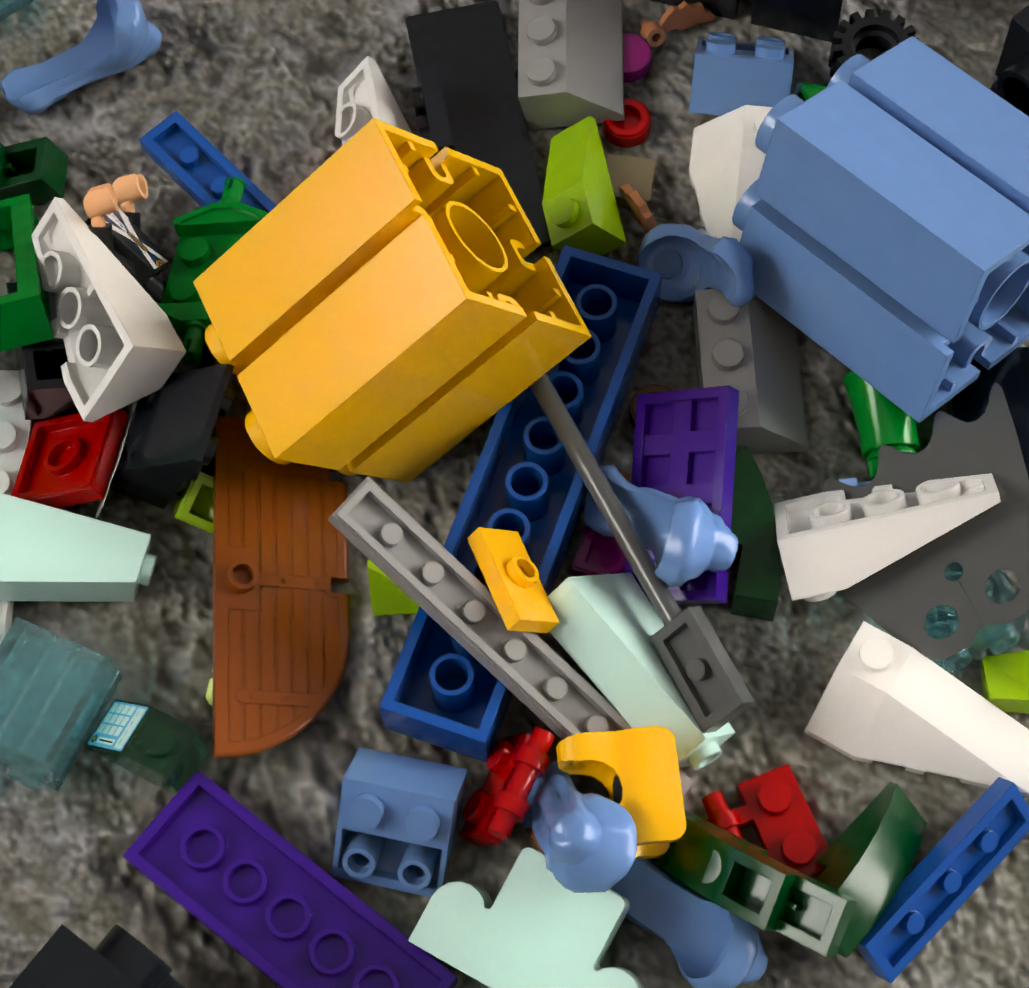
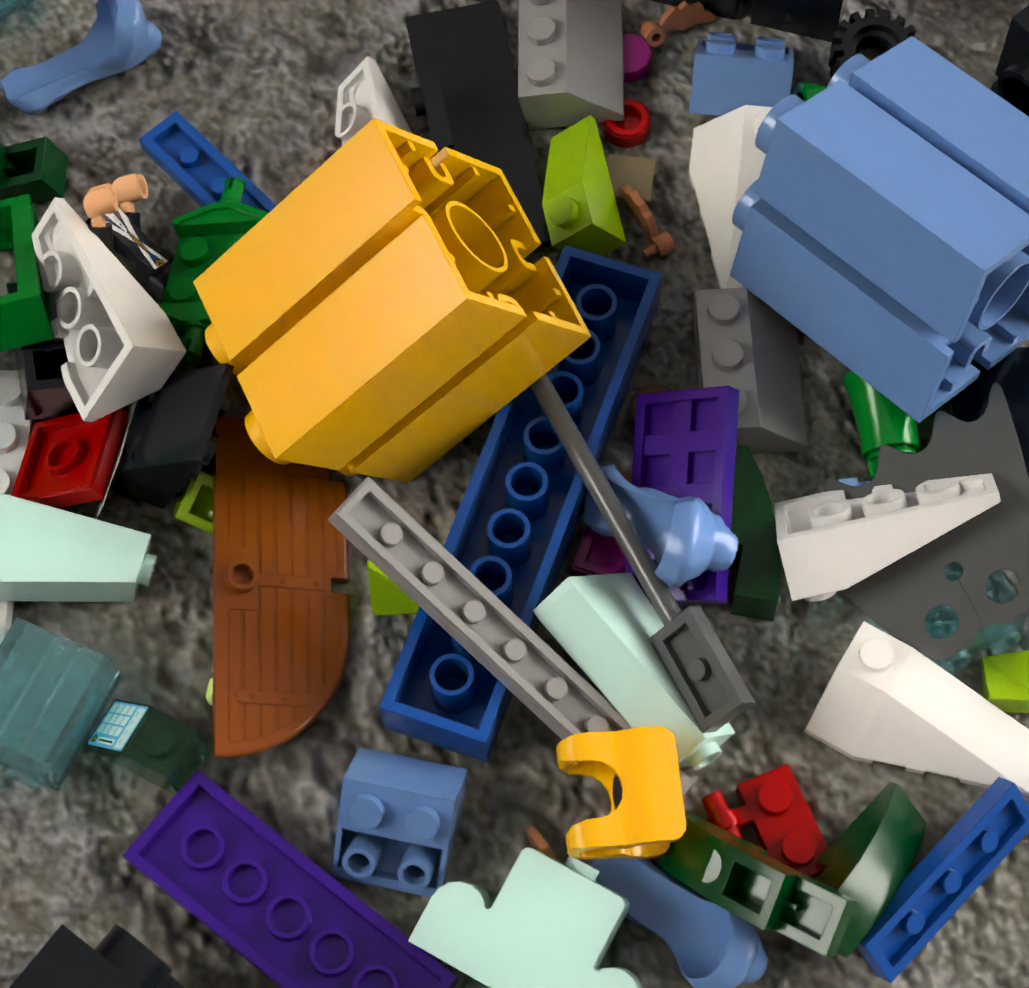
(503, 797): red plate -> none
(512, 580): yellow plate -> none
(583, 836): medium blue hair -> none
(697, 261): medium blue hair -> none

